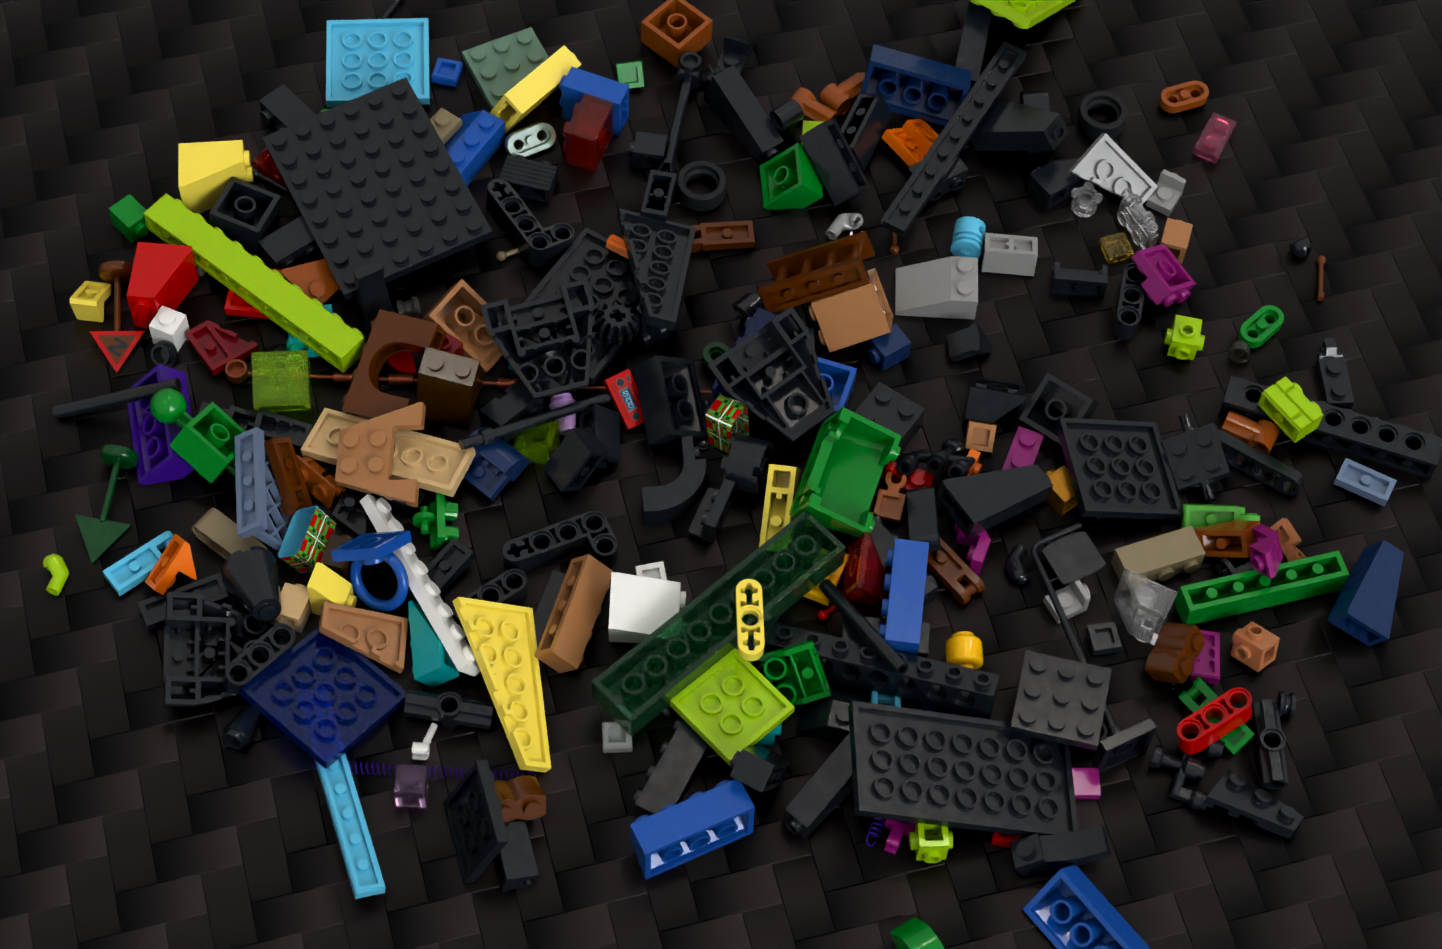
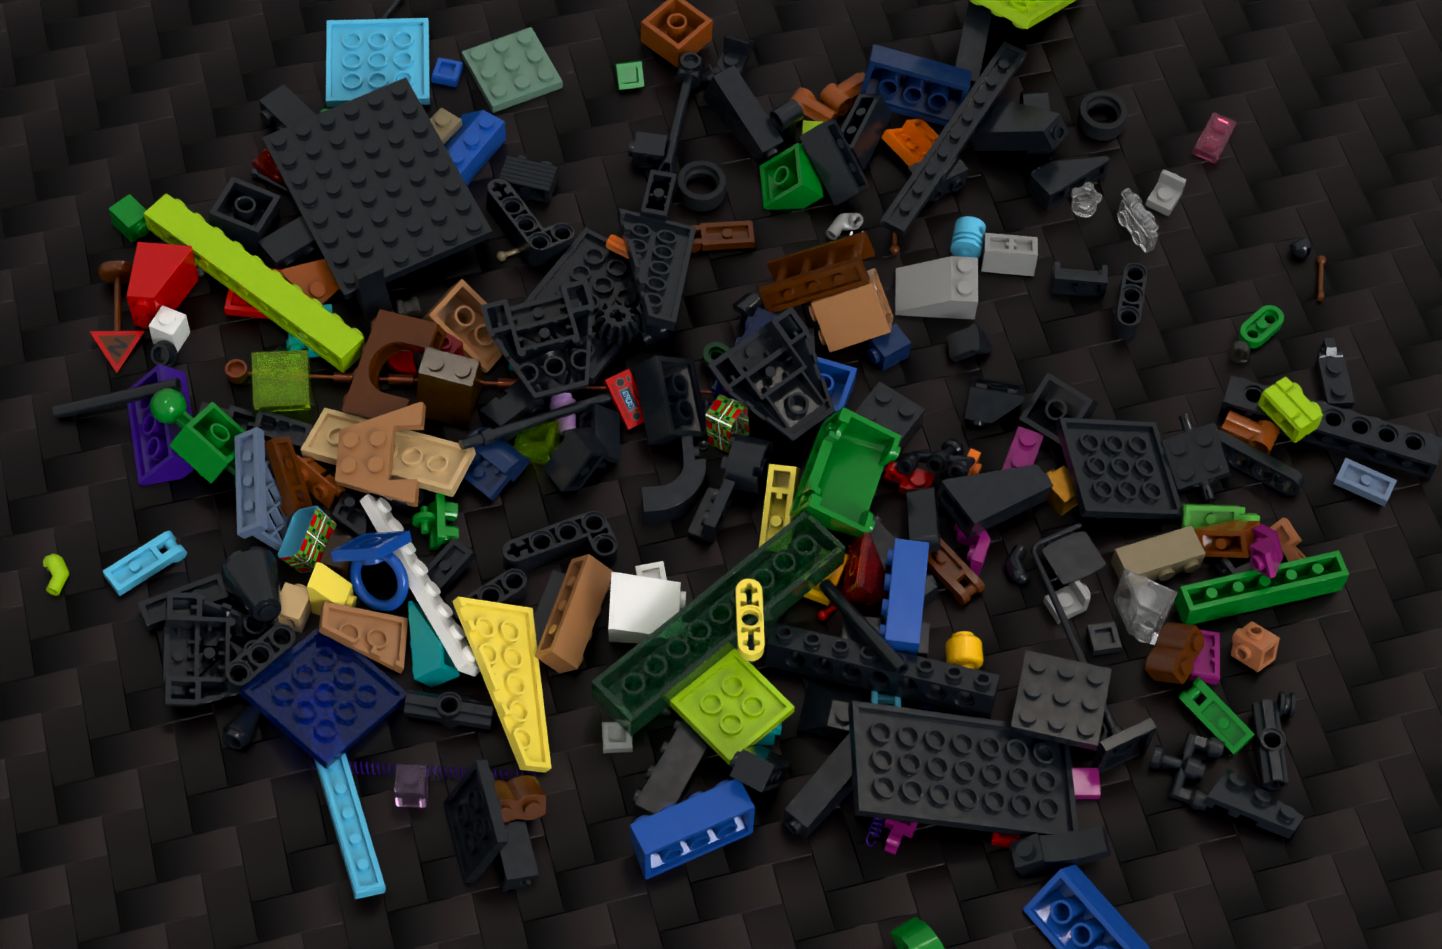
(89, 301): light yellow slope -> none
(102, 533): dark green piece -> none
(174, 558): orange slope -> none
(206, 170): light yellow slope -> none
(218, 345): dark red wing -> none
(221, 534): dark tan beam -> none
(422, 750): white hand -> none
(528, 138): sand green plate -> none
(534, 88): light yellow slope -> none
(581, 82): blue brick -> none
(588, 132): clear red brick -> none
(796, 673): green slope -> none
(891, 502): dark orange plate -> none
(931, 842): lime brick -> none
(980, 436): medium nougat plate -> none
(1112, 169): light grey wing -> none
(1116, 247): clear yellow tile -> none
(1166, 277): magenta plate -> none
(1176, 237): medium nougat brick -> none
(1179, 97): dark orange plate -> none
(1184, 337): lime brick -> none
(1219, 708): red beam -> none
(1370, 594): dark blue slope -> none

